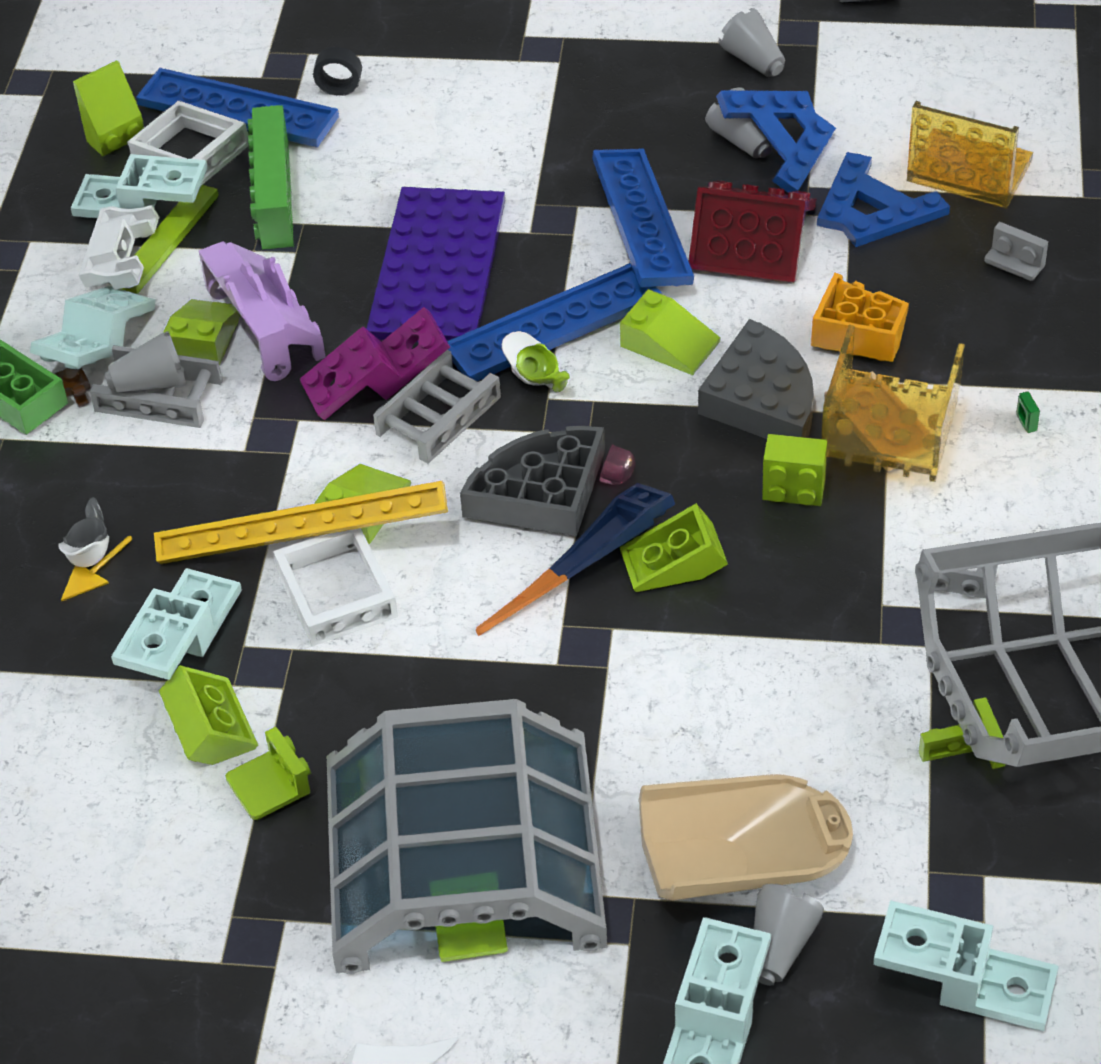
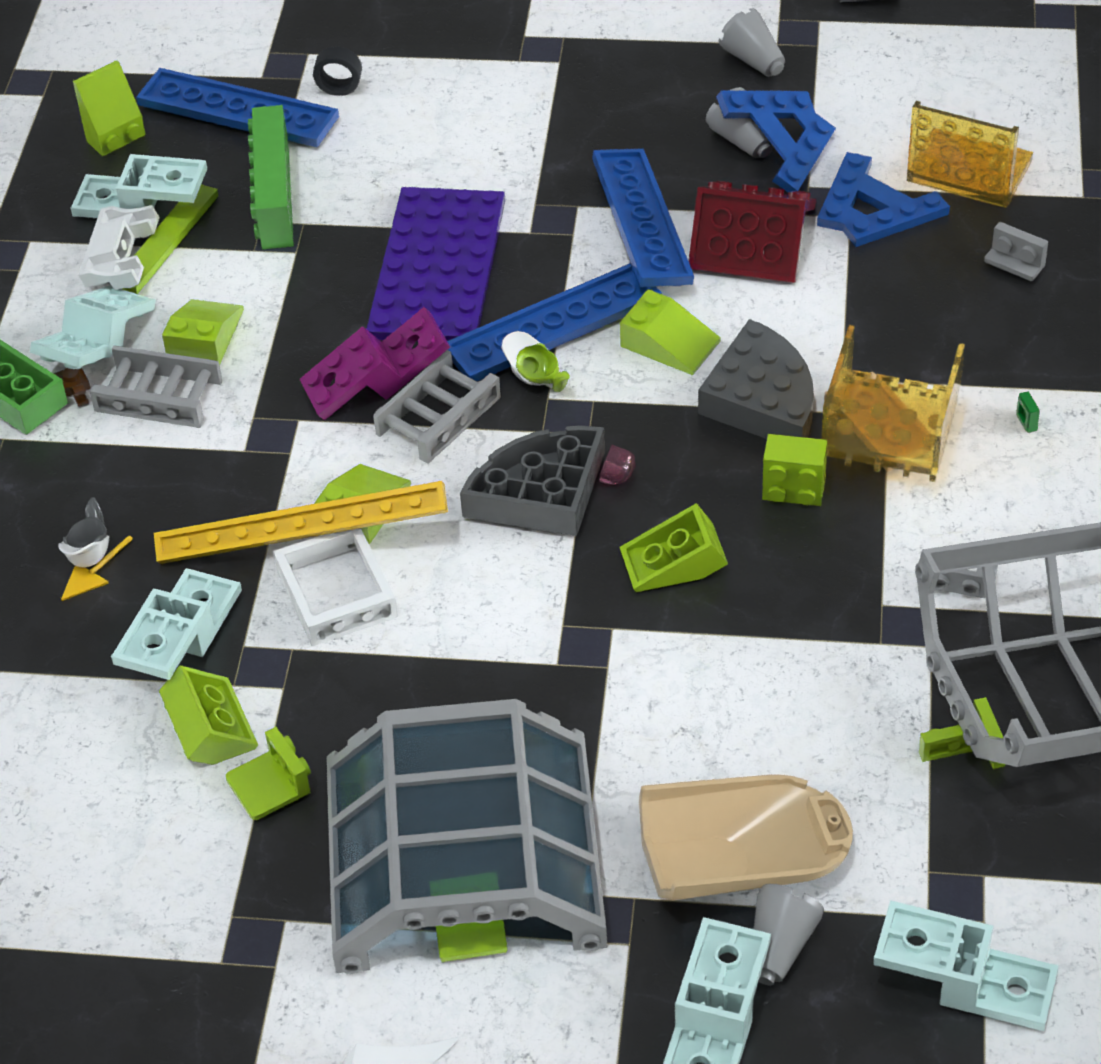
(147, 367): light grey cone -> none
(229, 134): white window -> none
(263, 301): lavender piece -> none
(618, 523): dark blue plate -> none
(876, 319): light orange wedge -> none

